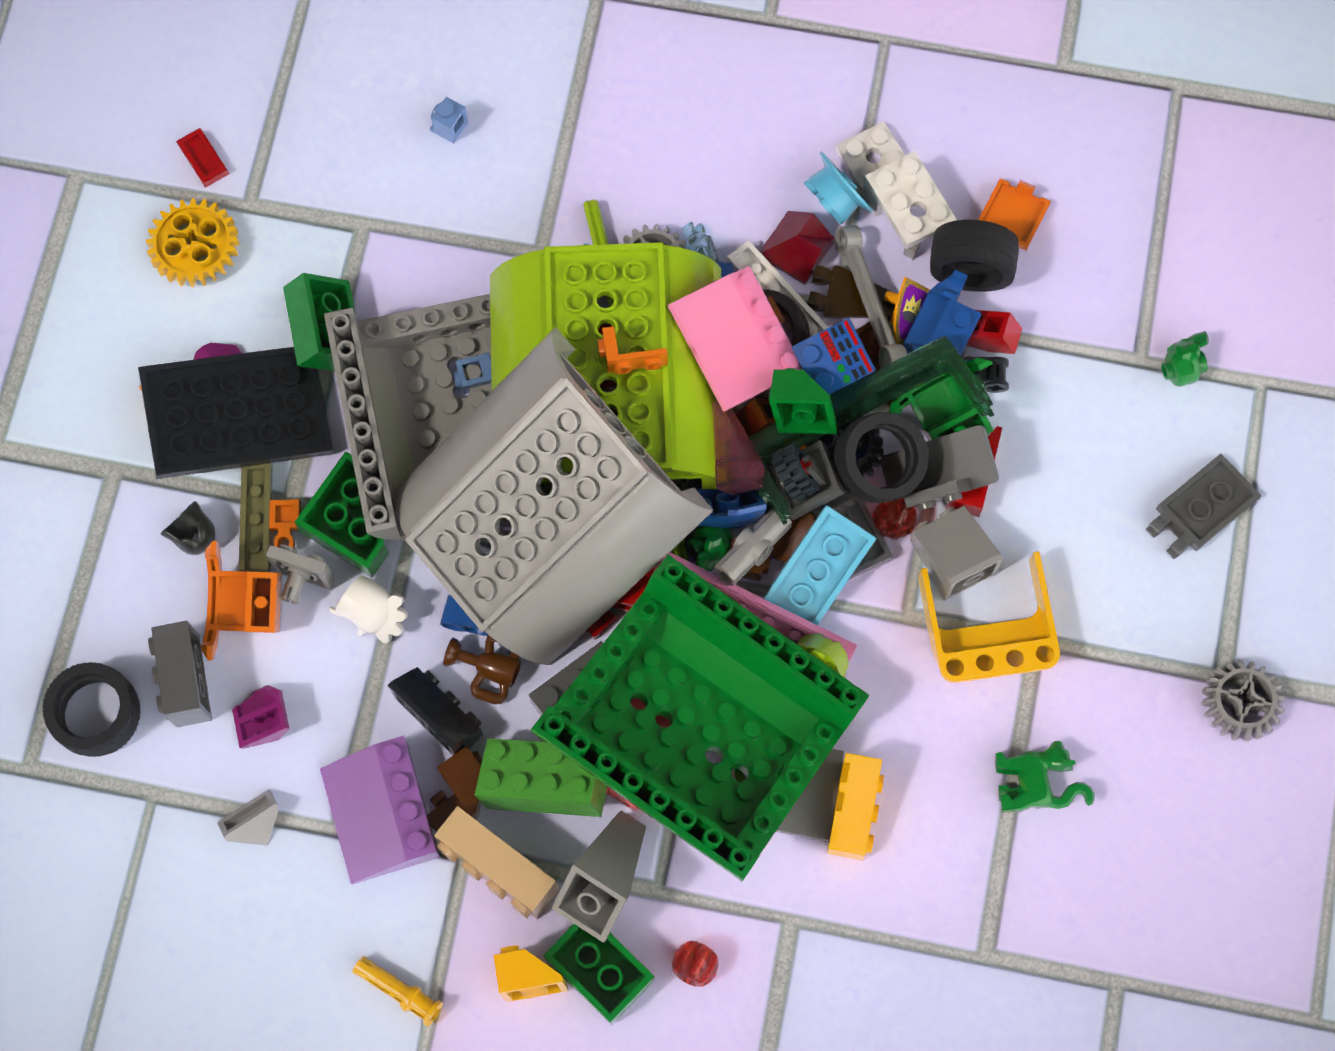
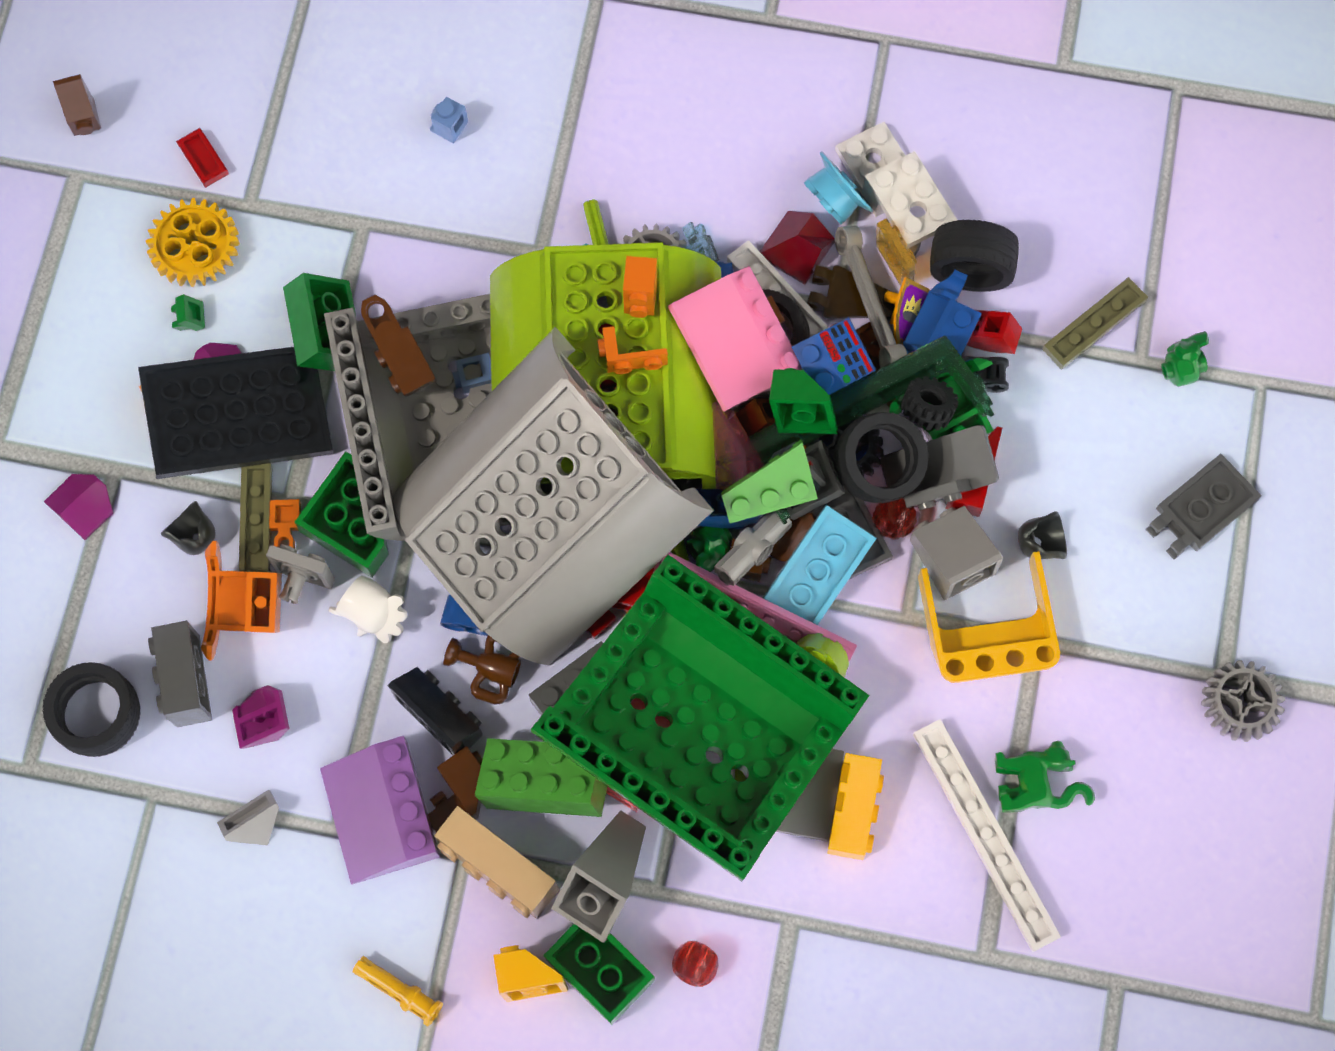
(77, 105): none -> reddish brown slope
(81, 503): none -> magenta slope
(188, 313): none -> green tile
(397, 350): none -> reddish brown brick
(640, 286): none -> orange brick
(773, 487): none -> bright green wing
(899, 260): none -> clear yellow plate
(942, 401): none -> black tyre
(986, 836): none -> white plate
(1016, 210): orange piece -> none
(1049, 531): none -> pearl dark grey hair
(1095, 323): none -> olive plate

